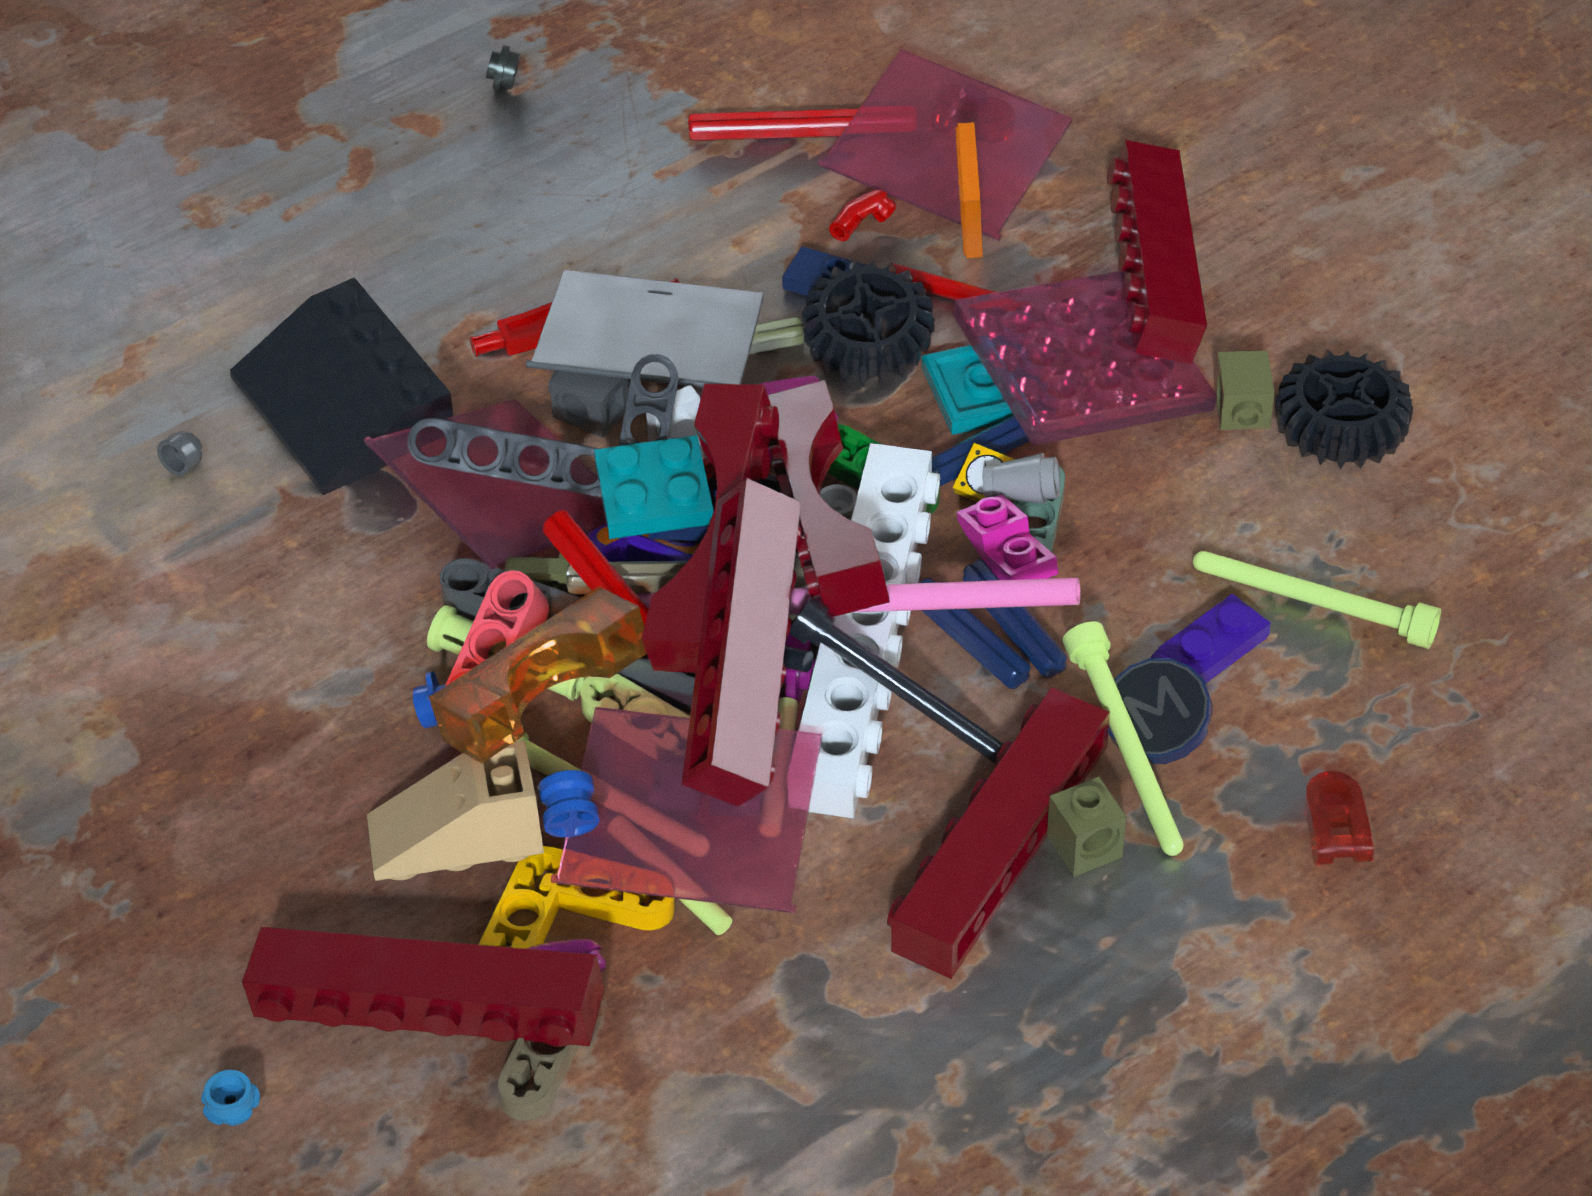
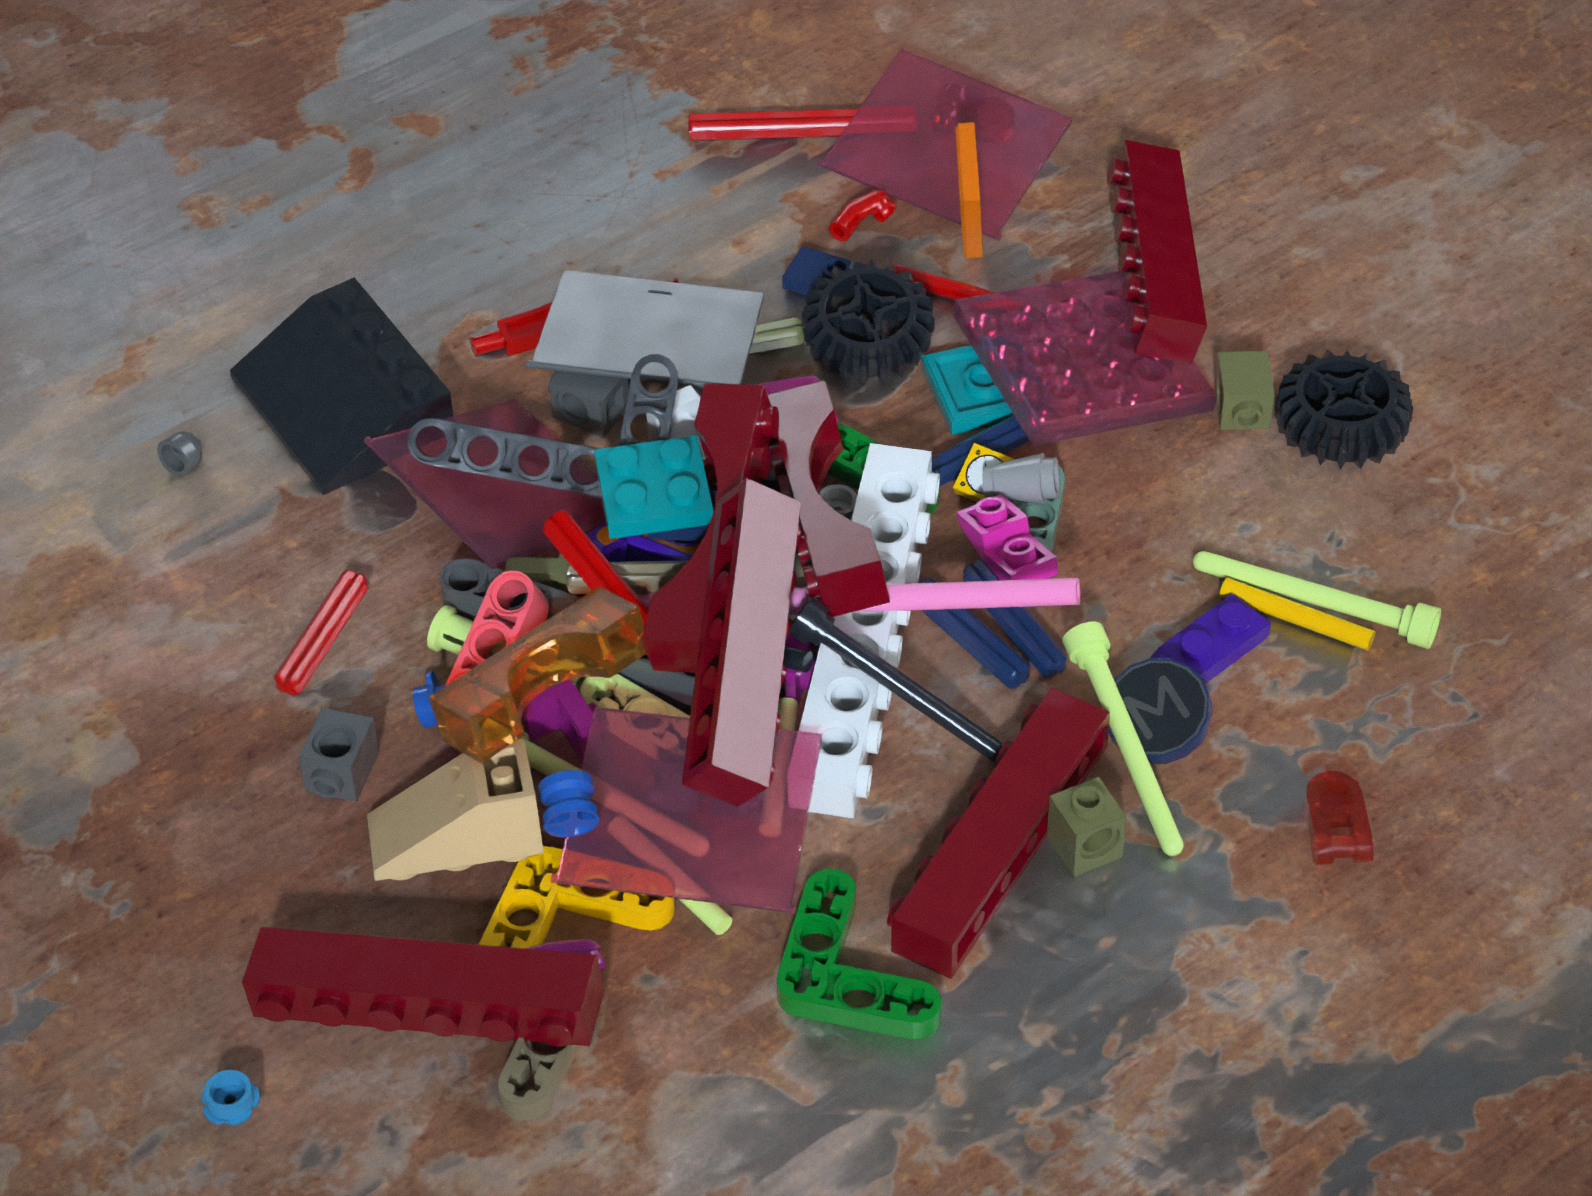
(321, 633): none -> red axle
(339, 754): none -> dark grey brick
(503, 68): pearl dark grey plate -> none
(561, 709): none -> magenta bracket
(832, 981): none -> green beam
(1299, 614): none -> yellow bar

